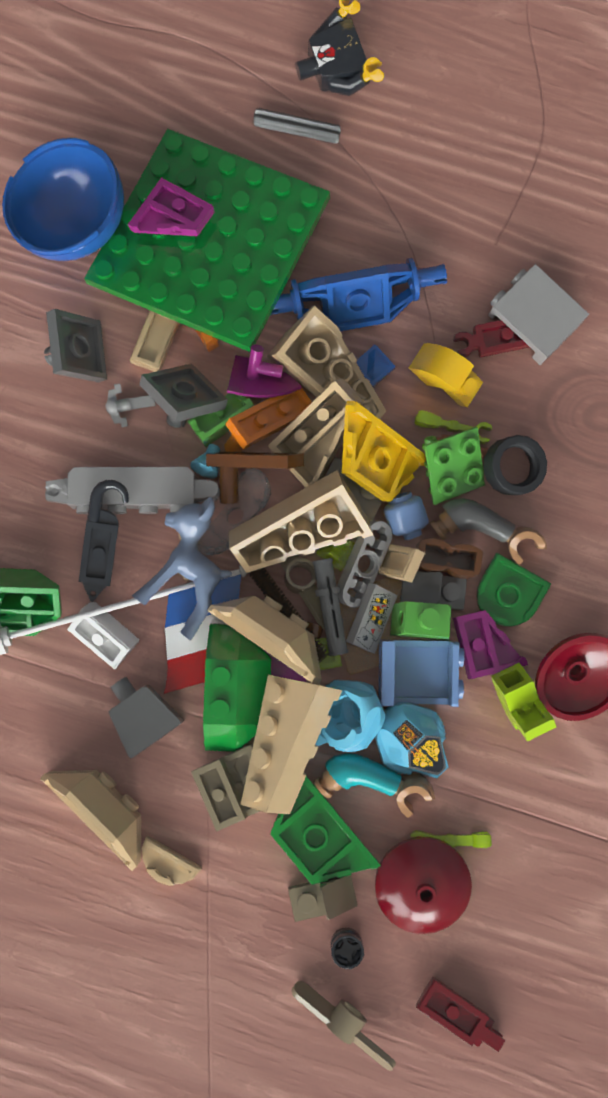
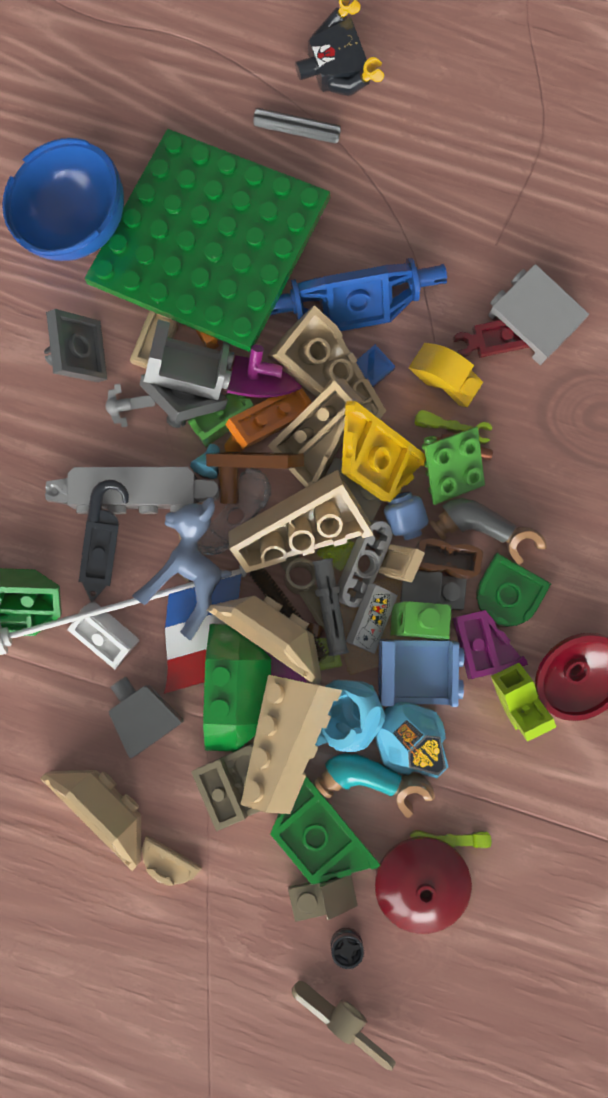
(171, 212): magenta wing -> none
(188, 365): none -> light grey panel
(458, 1015): dark red hinge -> none
(536, 458): black tyre -> none

